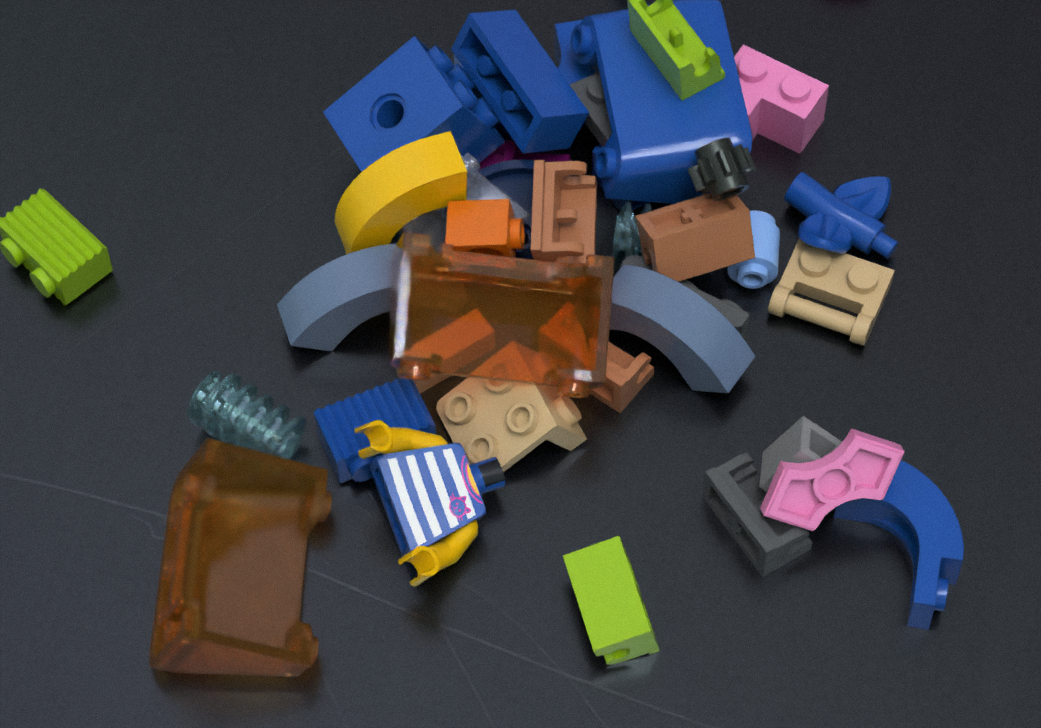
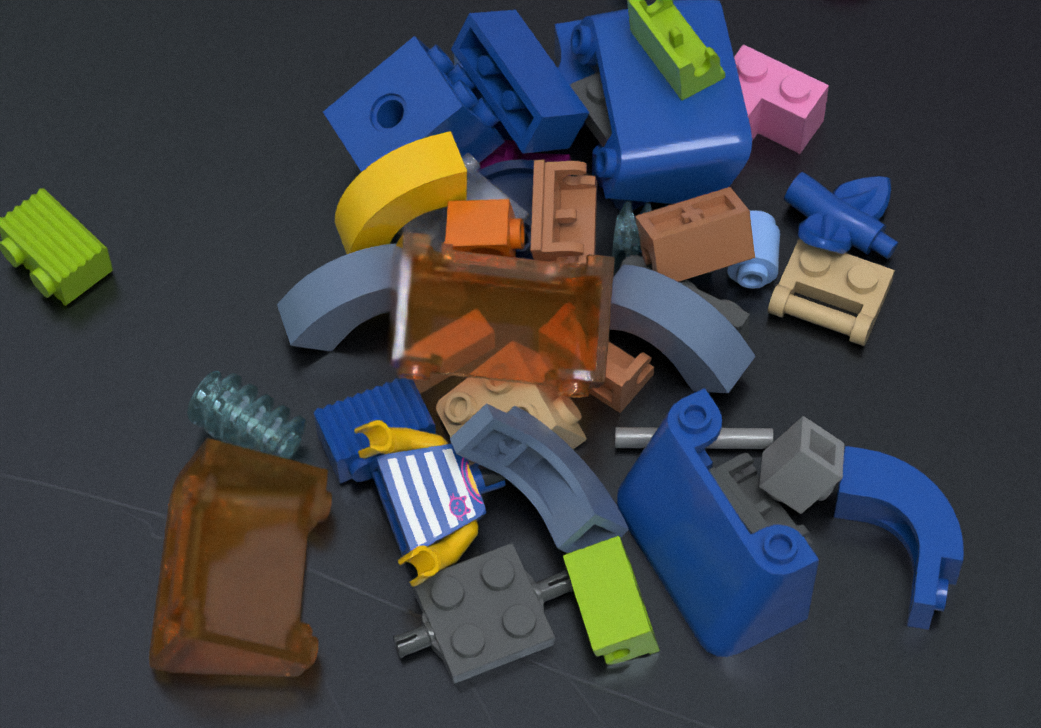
(483, 613): none -> dark grey plate
(546, 472): none -> sand blue arch
(720, 576): none -> blue windscreen
(721, 169): pearl dark grey gear -> none
(728, 439): none -> light grey bar
(810, 490): bright pink tile -> none

